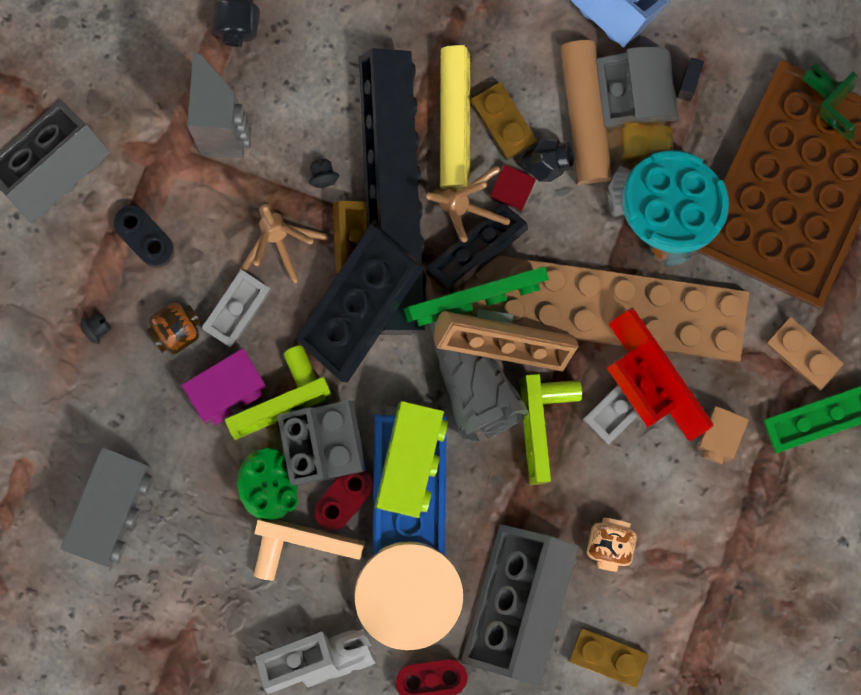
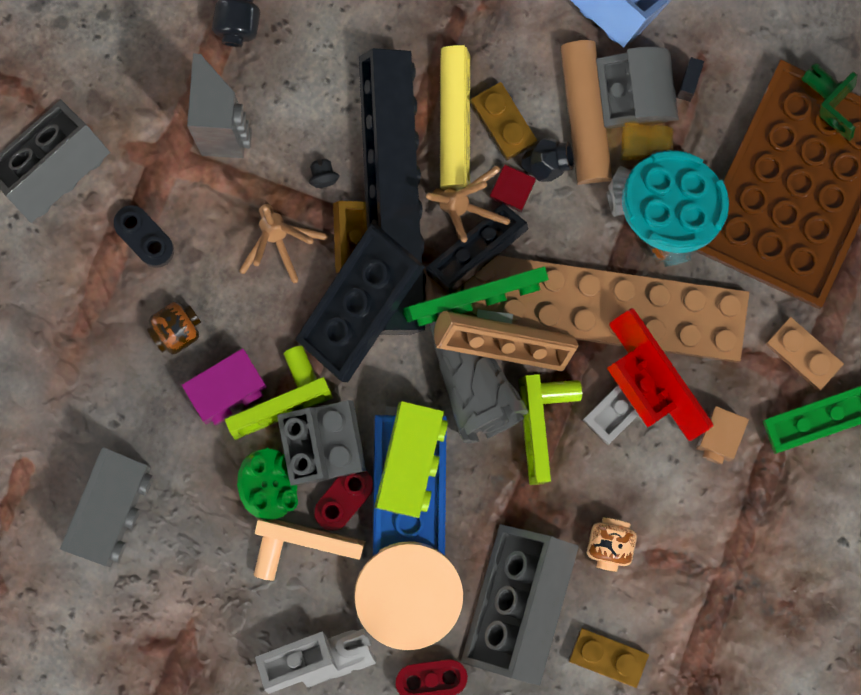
(95, 327): black piece -> none
(236, 309): light grey plate -> none

